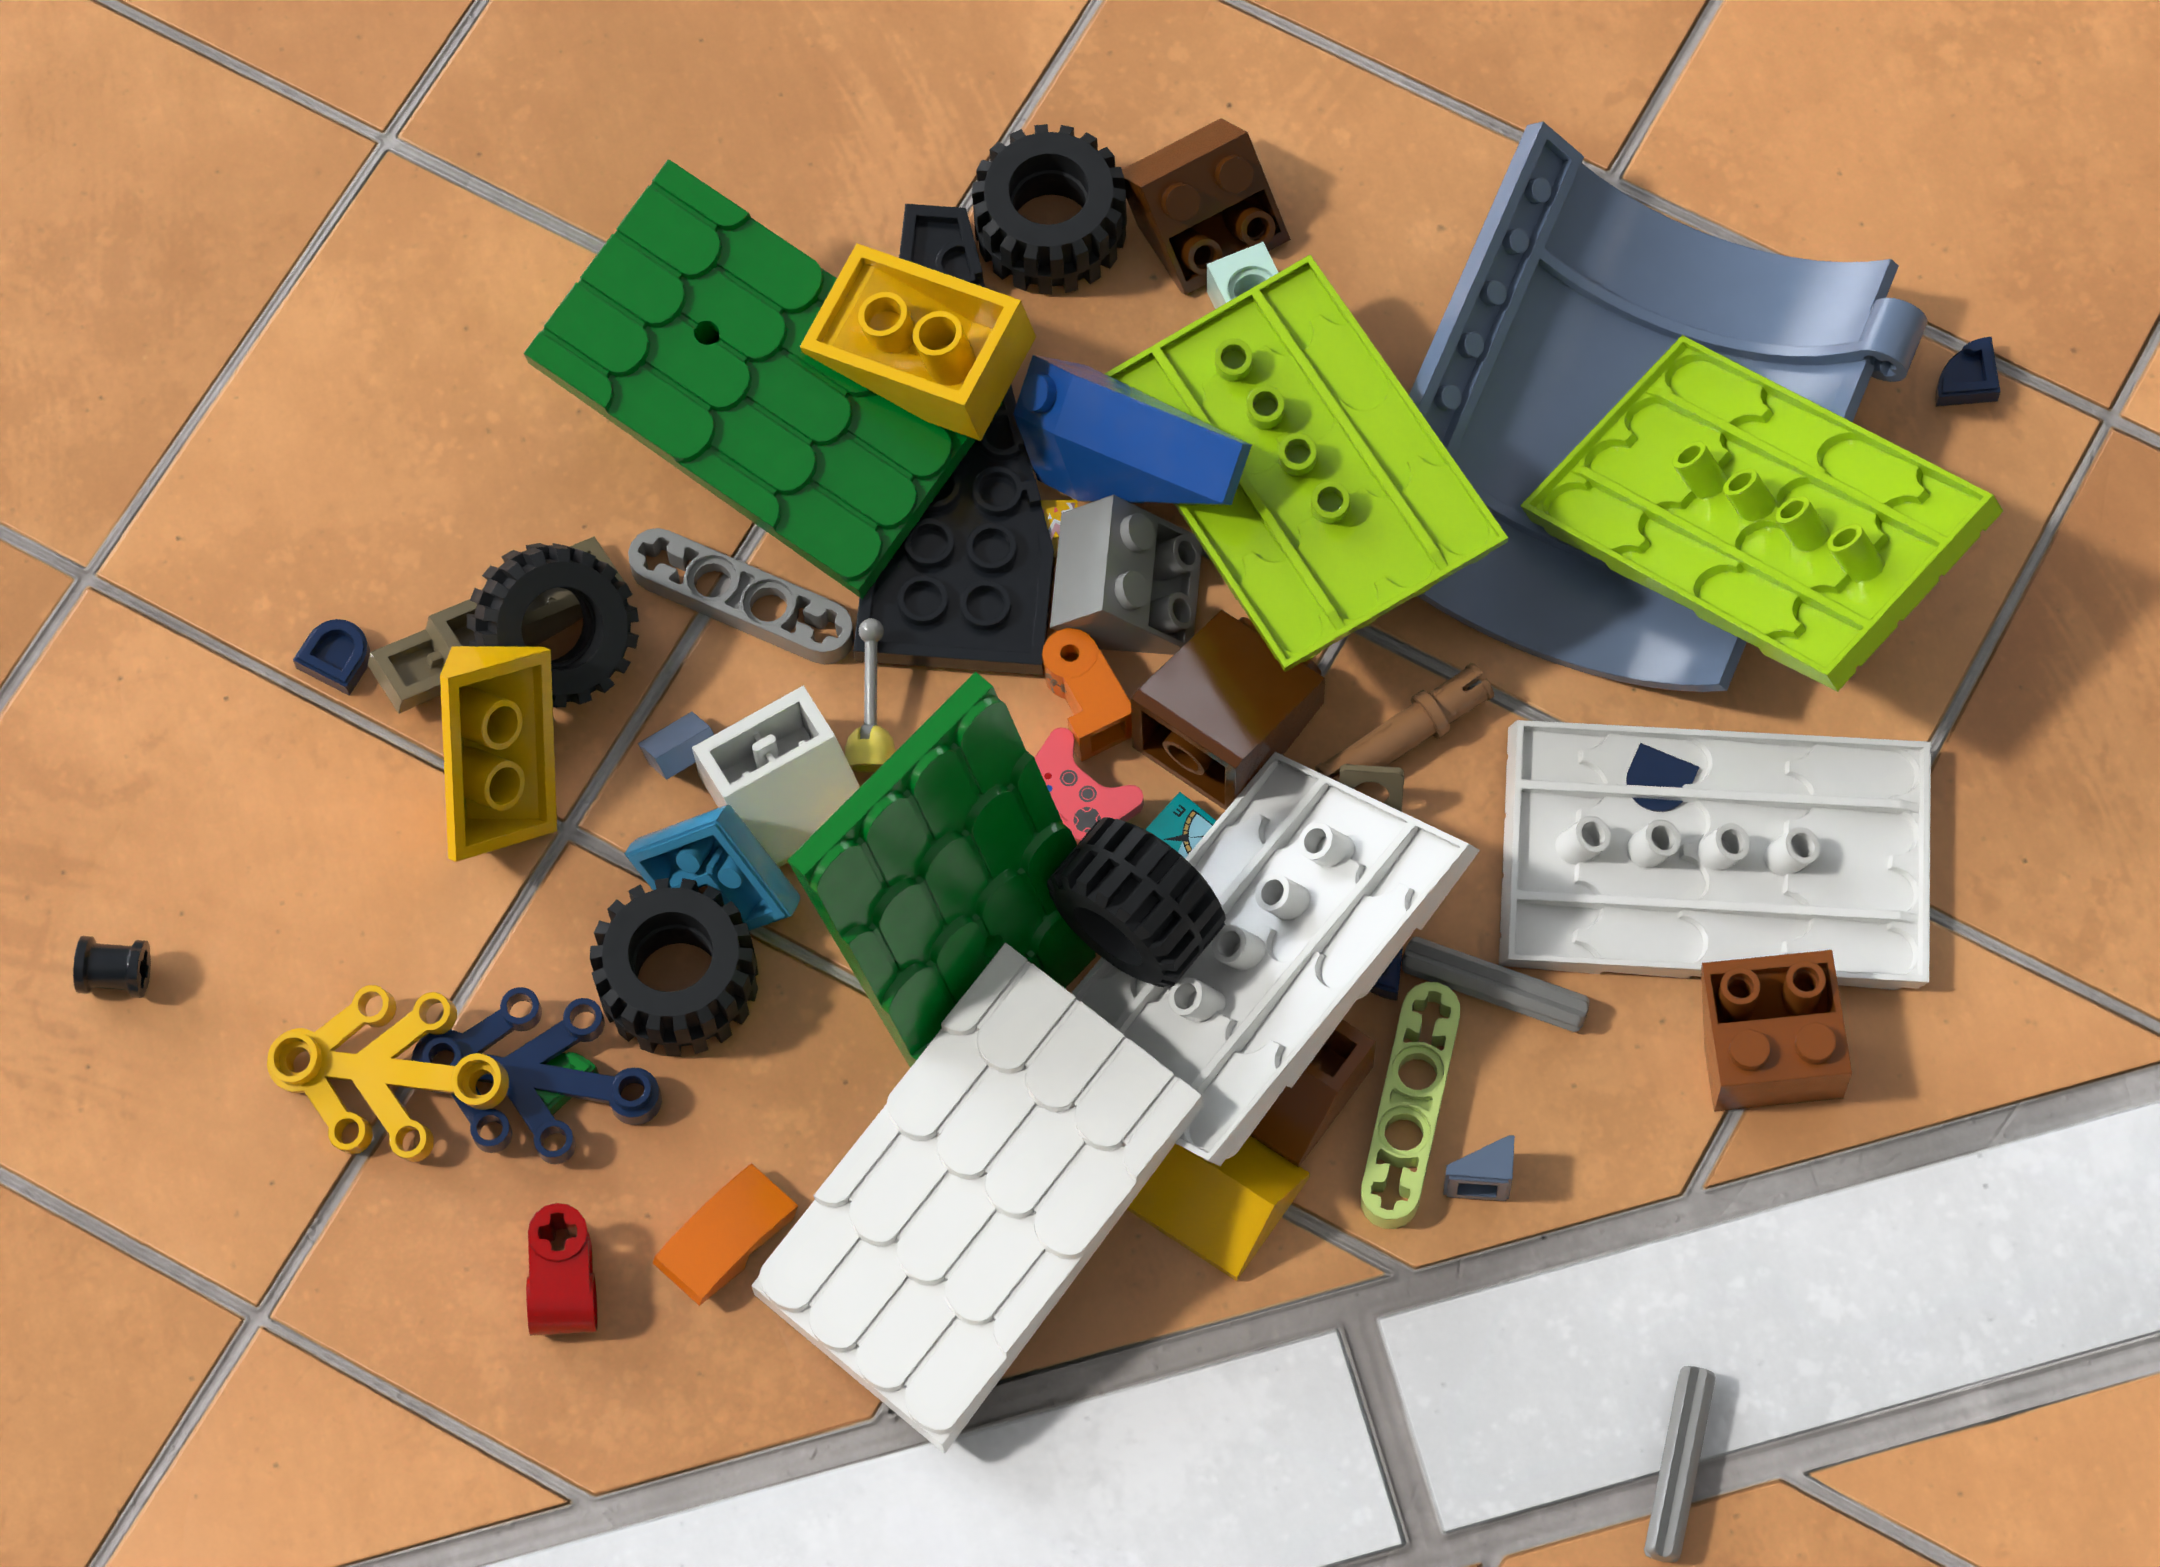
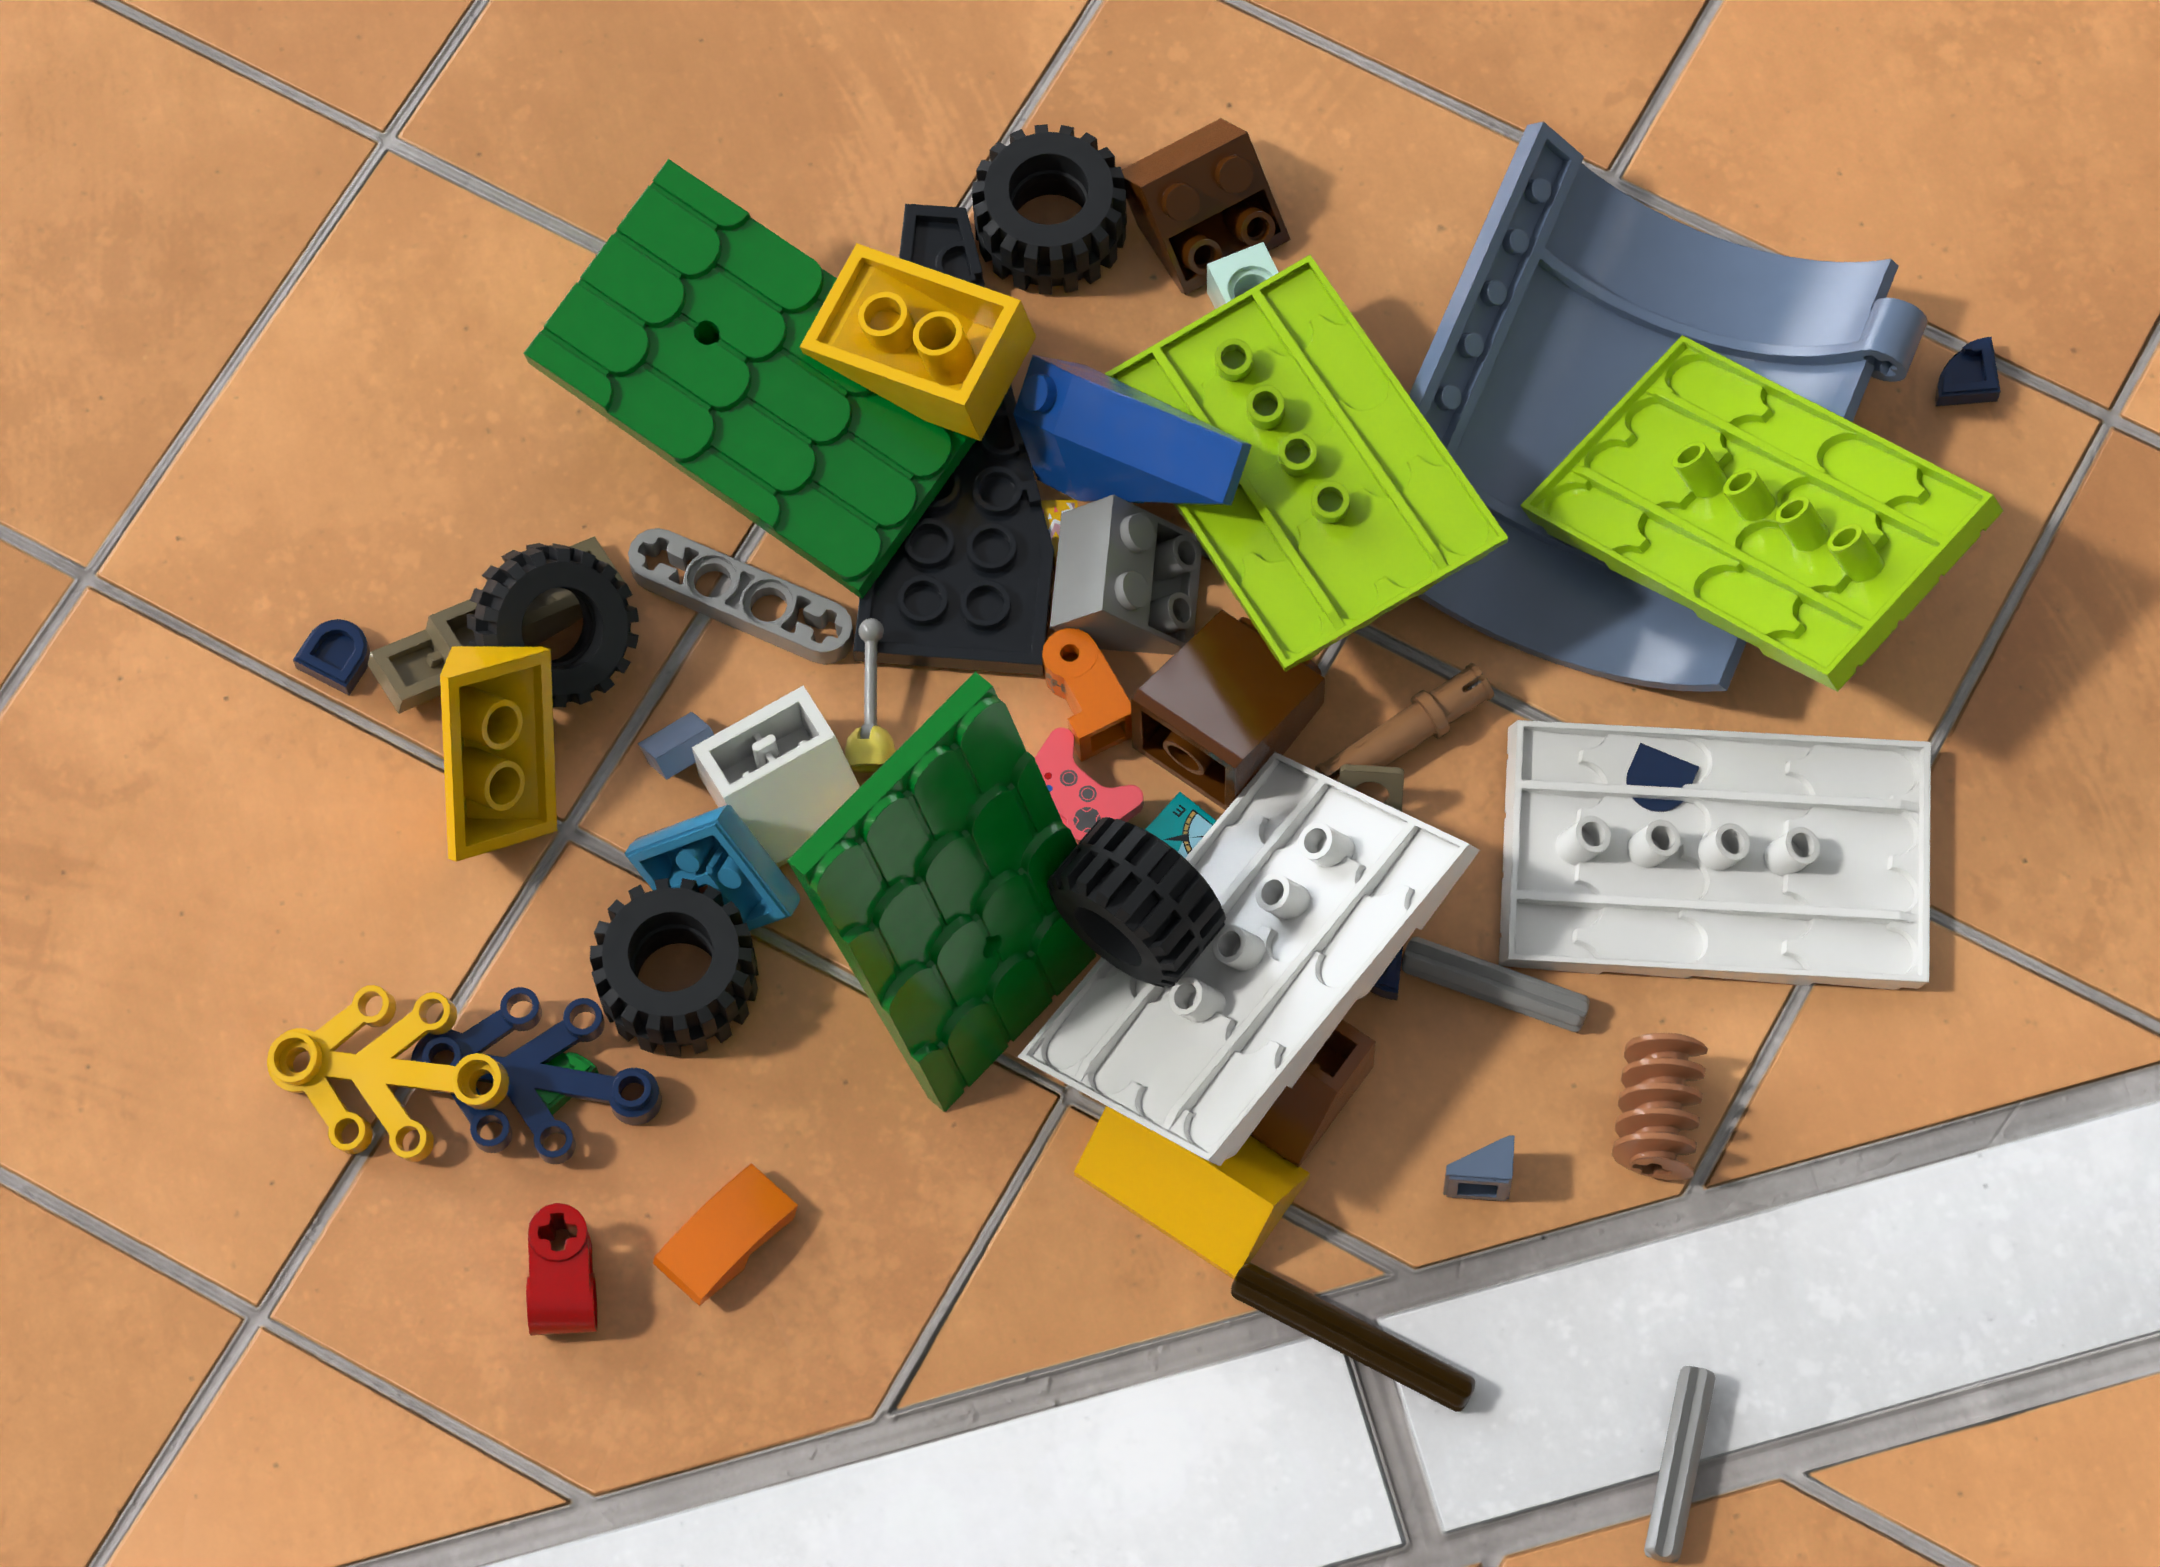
(111, 966): black bush -> none
(976, 1196): white piece -> none
(1353, 1337): none -> dark brown axle
(1404, 1103): yellowish green beam -> none
(1654, 1105): none -> nougat piece
(1774, 1031): dark orange slope -> none

